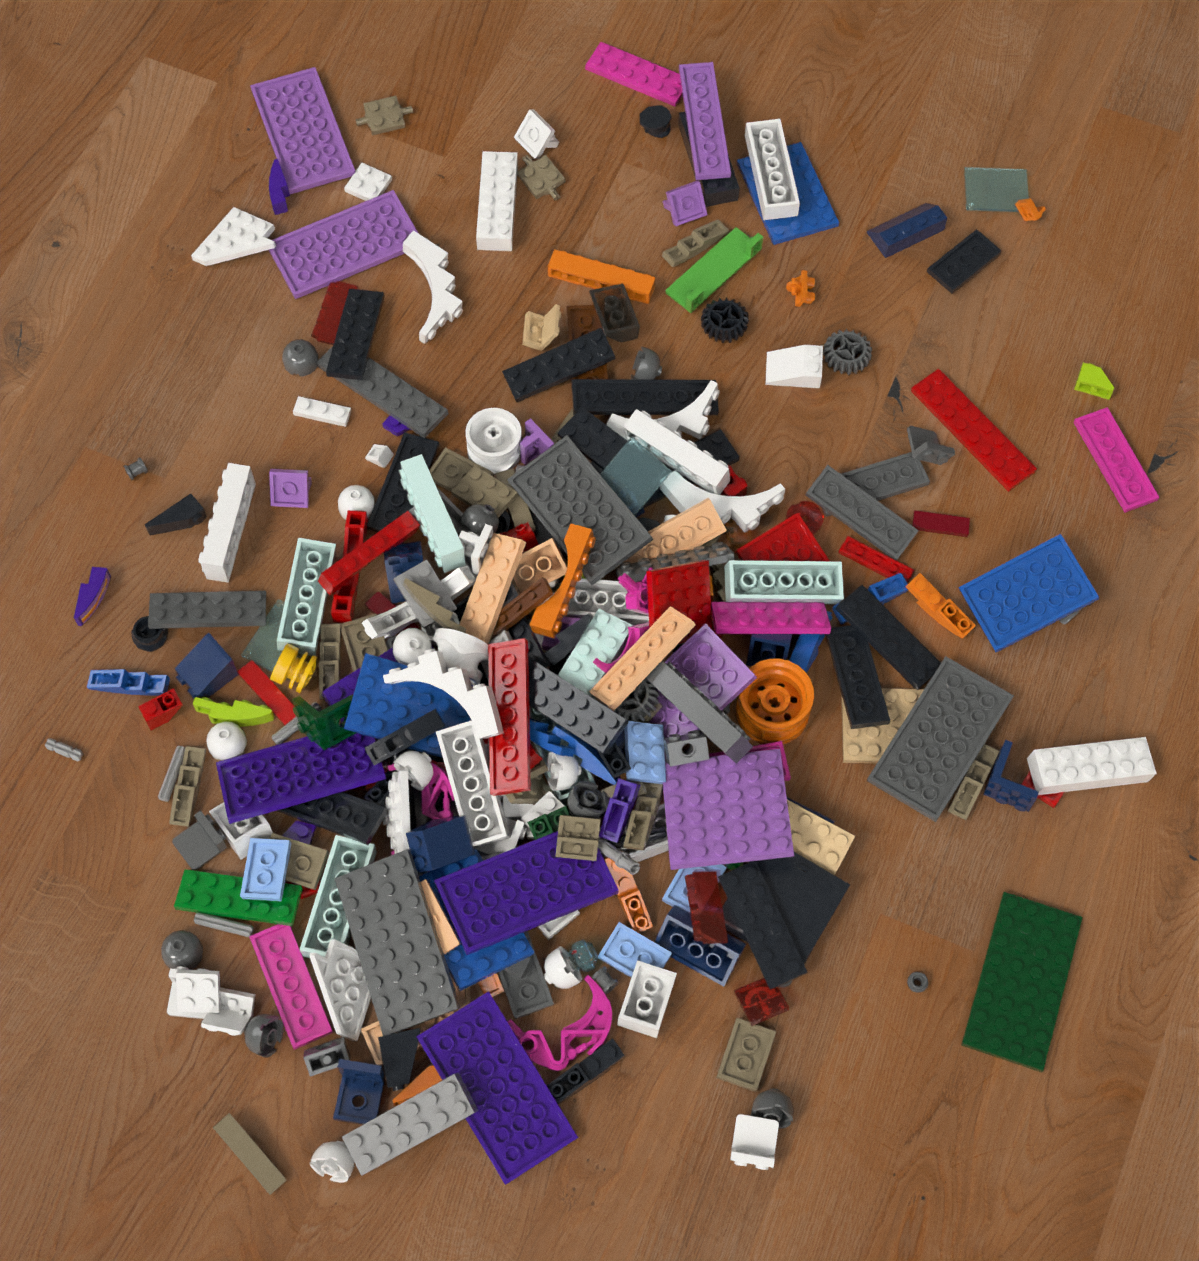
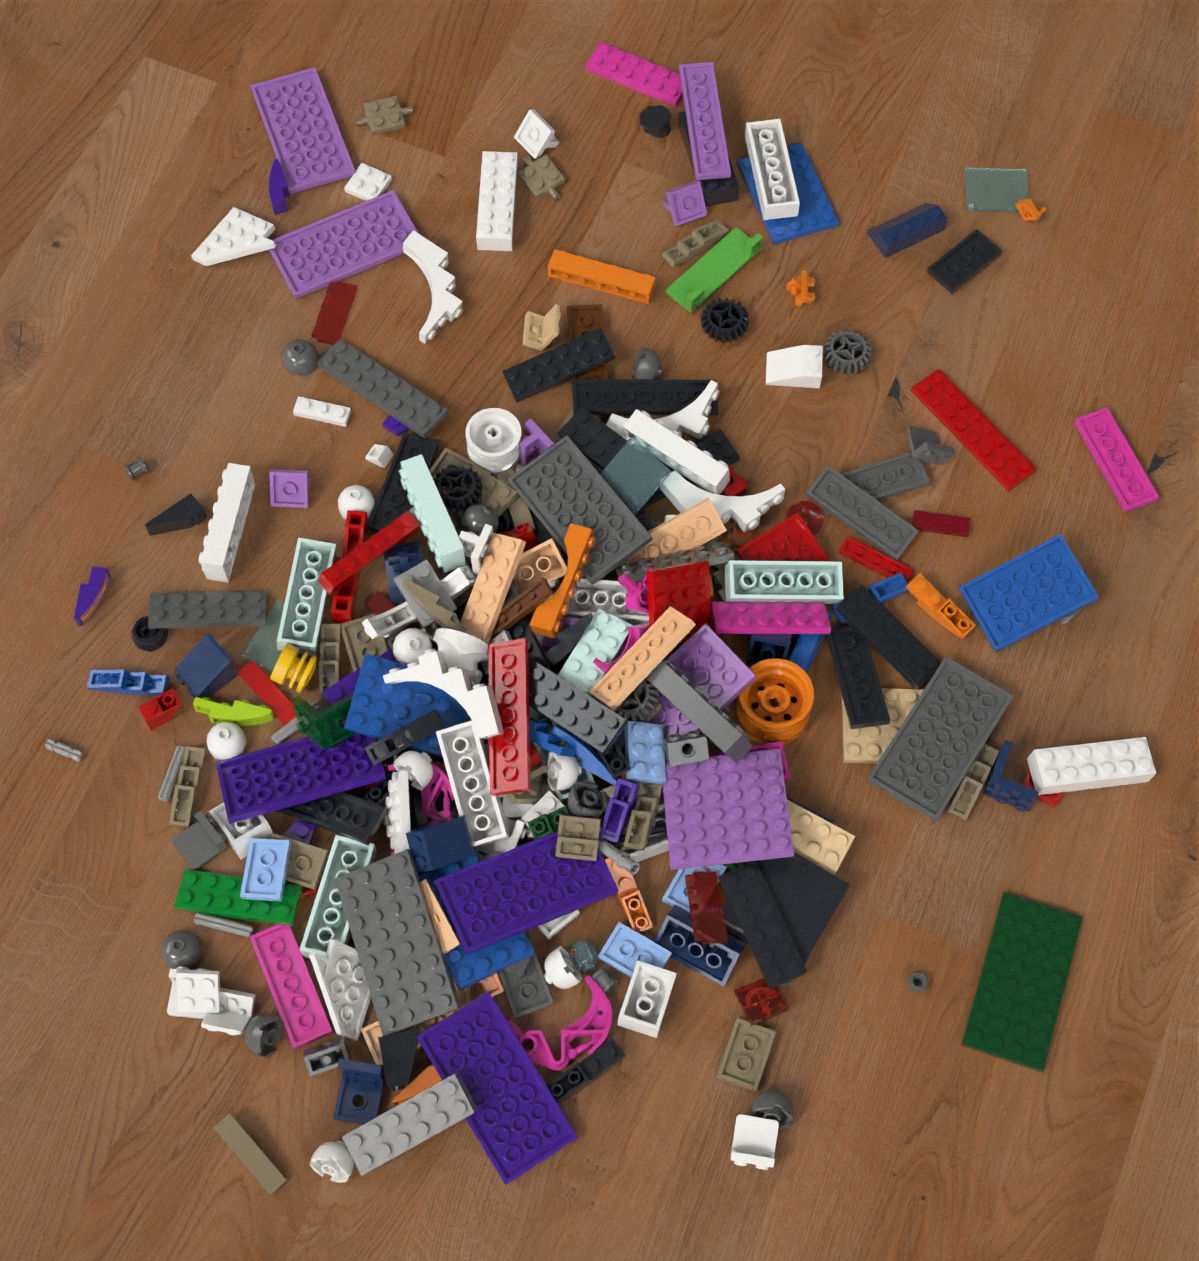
(355, 334): black plate -> none
(455, 480): none -> black gear
(615, 313): clear smoke slope -> none
(1094, 381): lime slope -> none

